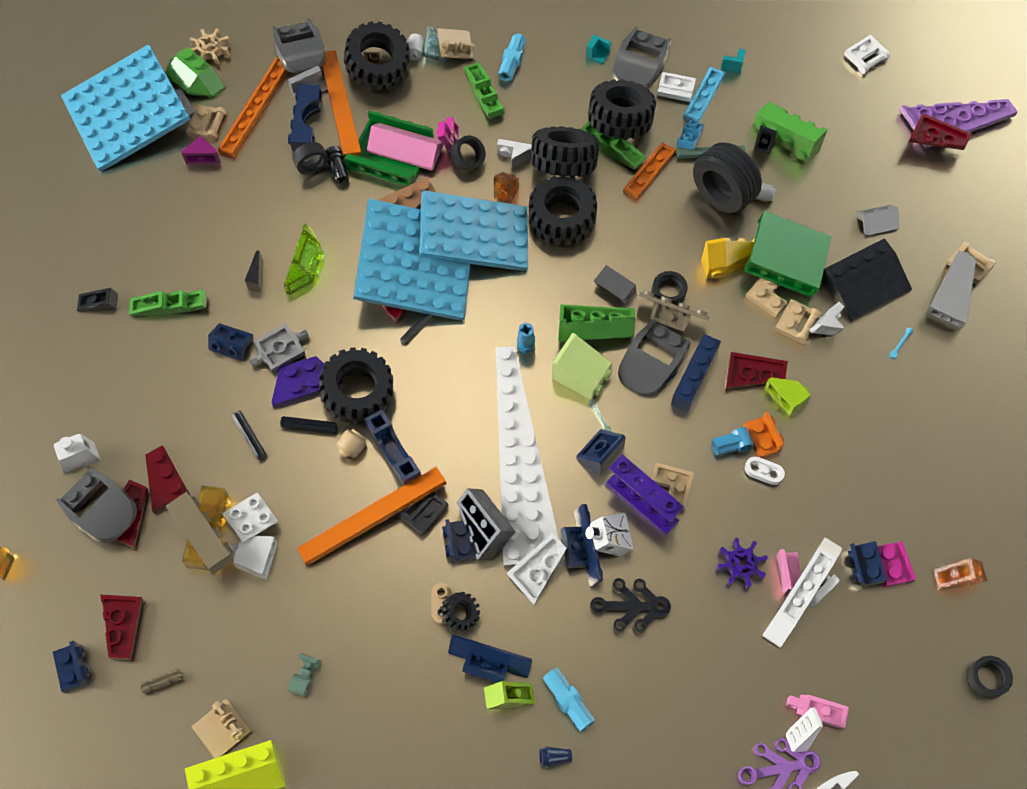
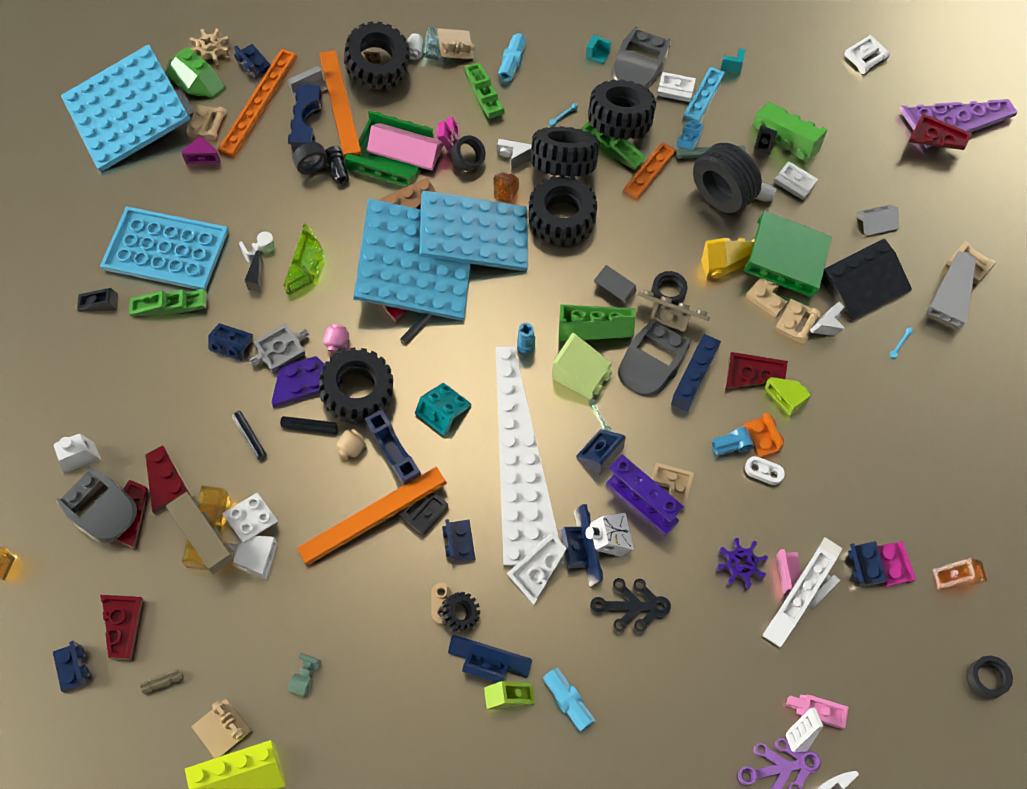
(164, 248): none -> medium azure plate
(252, 60): none -> dark blue bracket
(264, 243): none -> white leg
(300, 54): dark grey slope -> none
(336, 338): none -> bright pink head
(440, 407): none -> teal bracket
(485, 522): black wedge -> none
(552, 122): none -> medium azure hinge
(554, 756): dark blue cone -> none
(795, 180): none -> white plate

